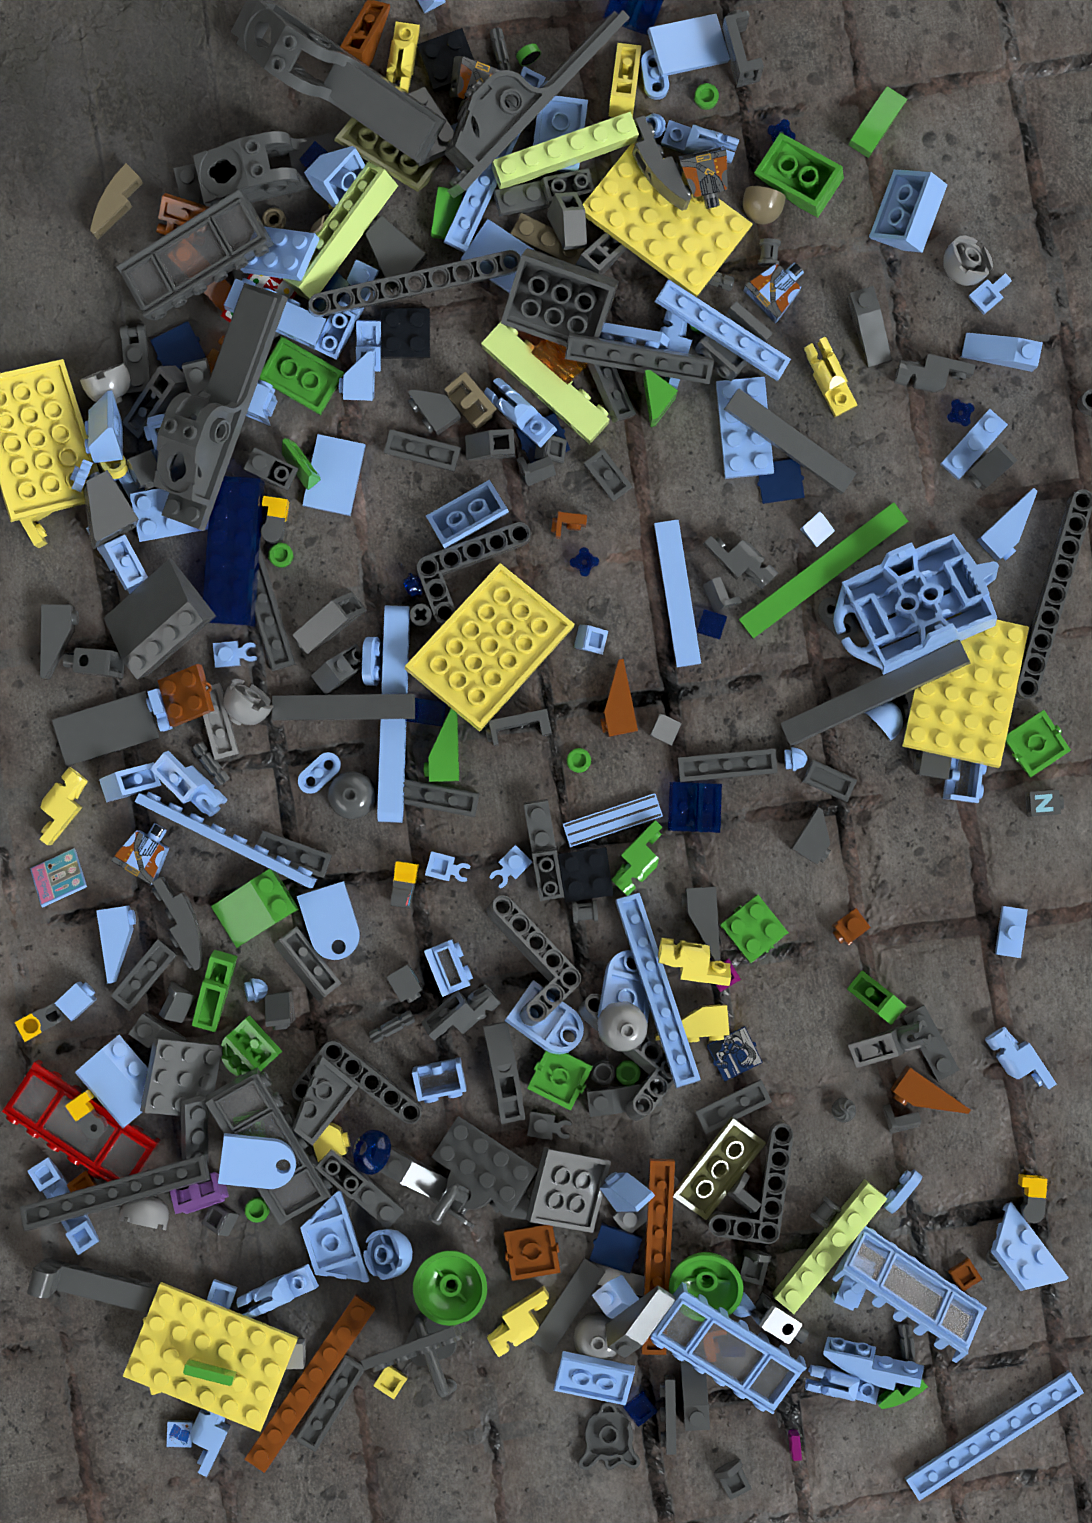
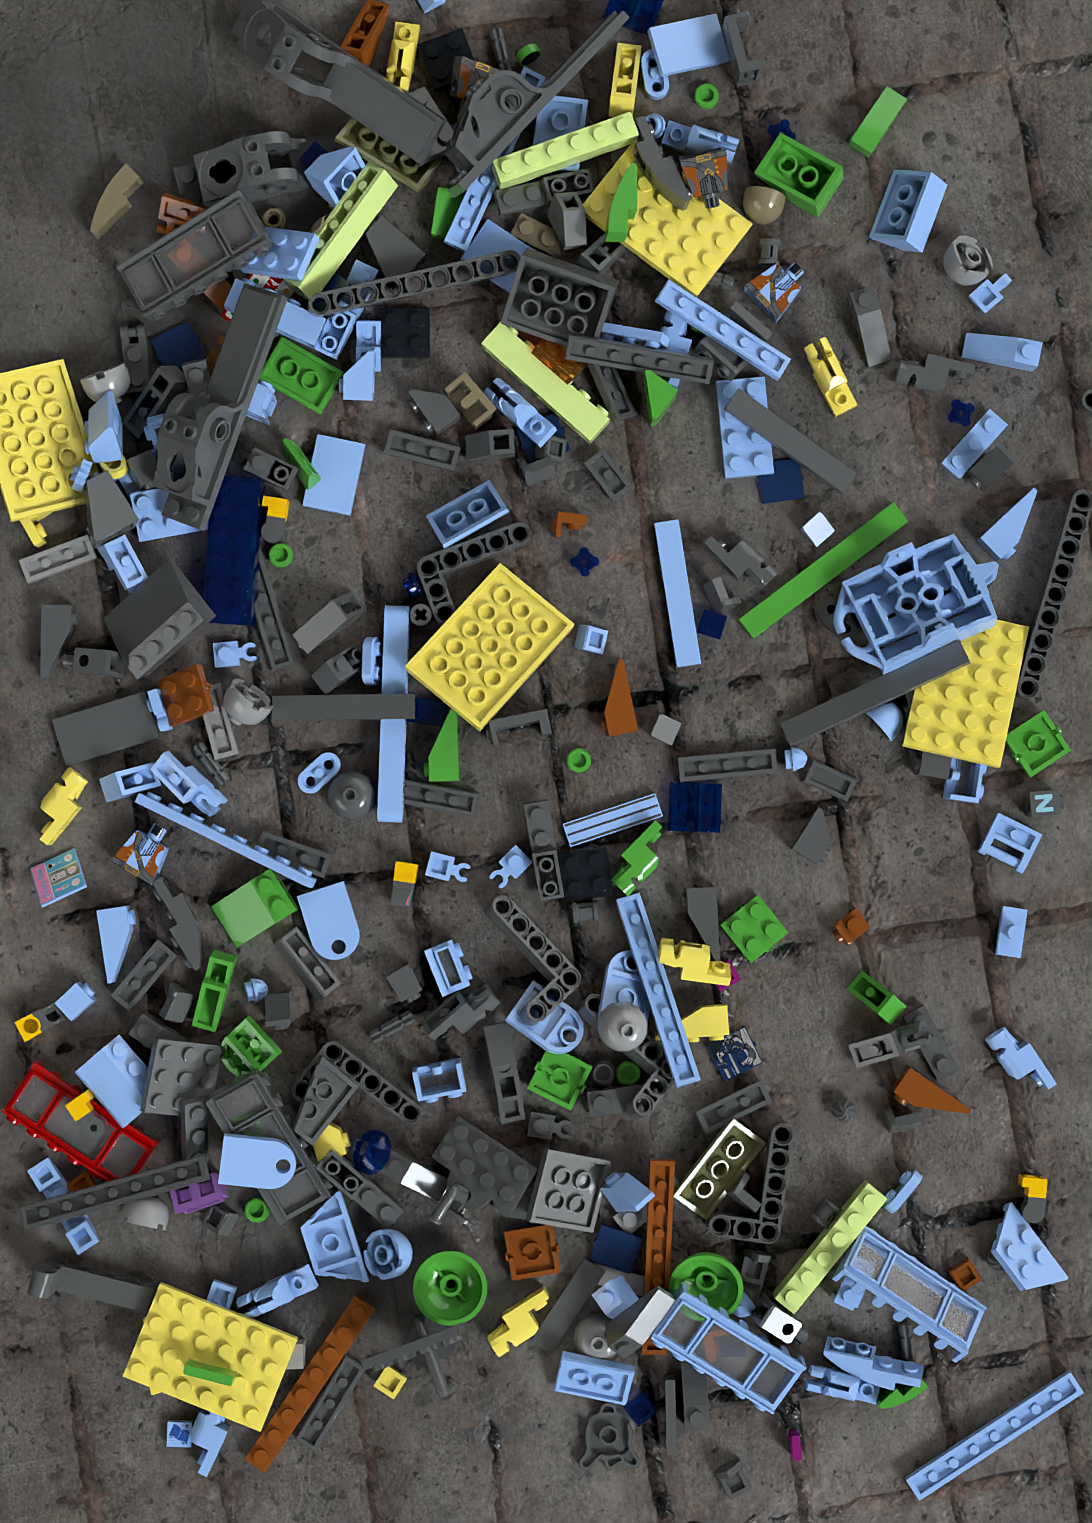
(57, 559): none -> light grey plate
(622, 207): none -> bright green slope
(1013, 835): none -> light blue plate

